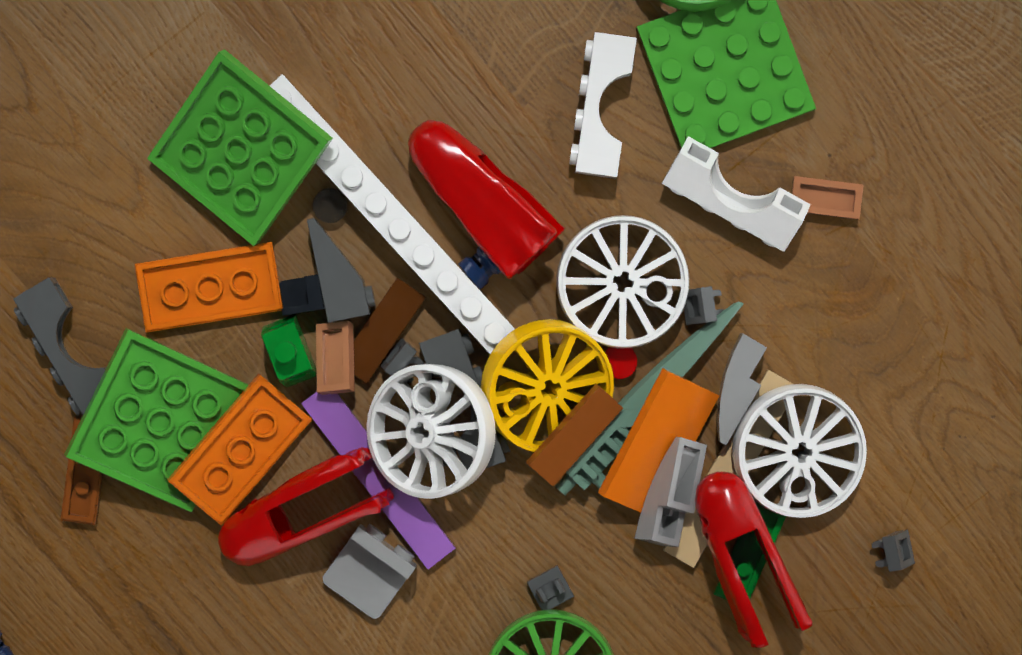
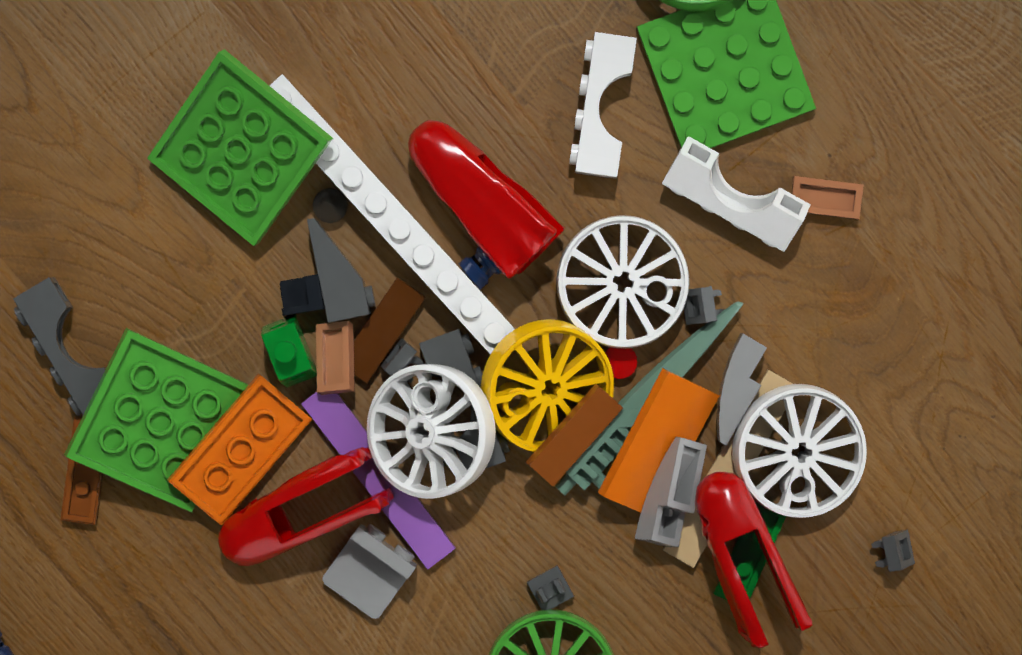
(209, 287): orange tile -> none

